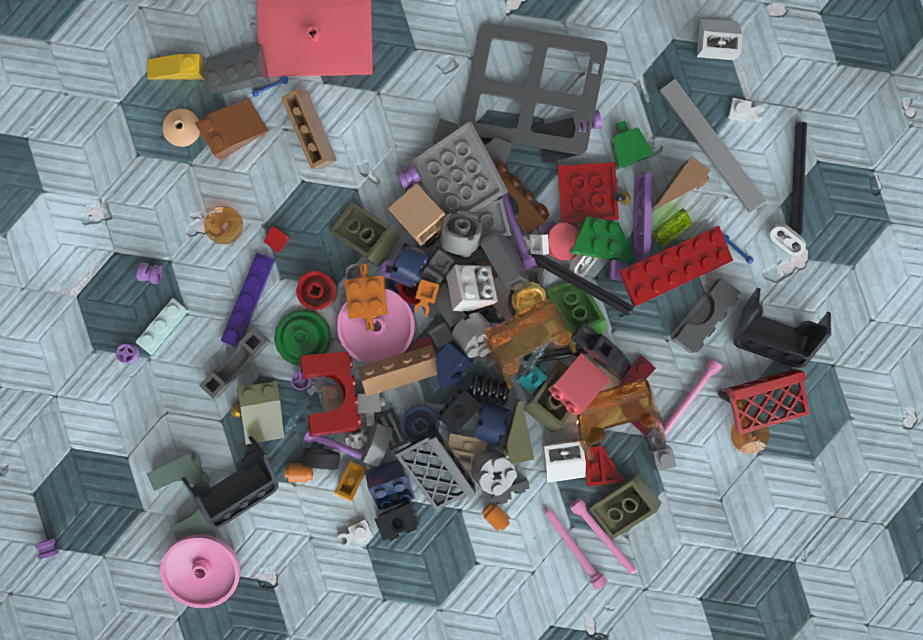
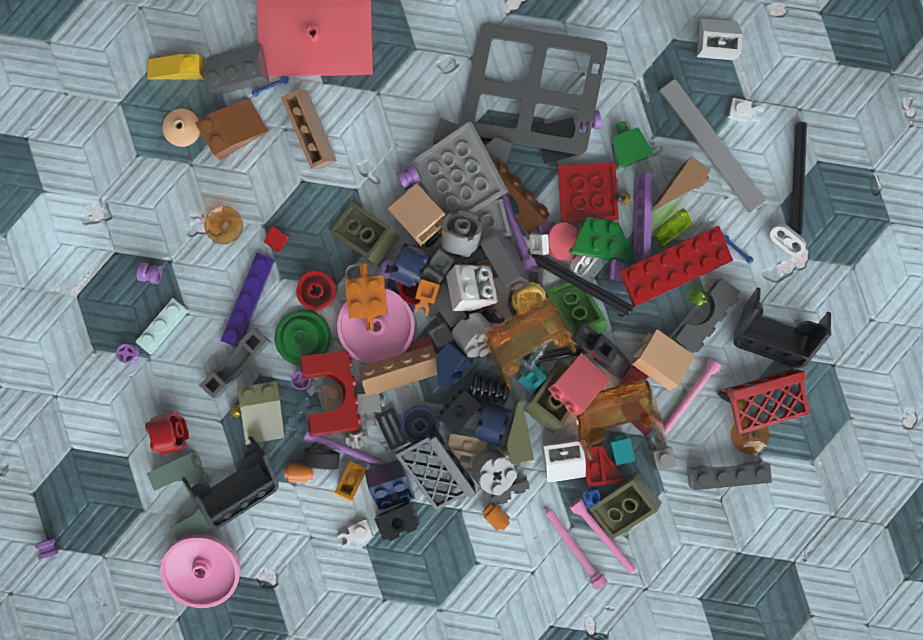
(167, 432): none -> red brick
(378, 444): dark grey slope -> none
(591, 497): none -> blue plate
(621, 449): none -> teal brick
(663, 359): none -> light nougat brick
(699, 298): none -> clear neon green plate
(729, 476): none -> dark grey arch

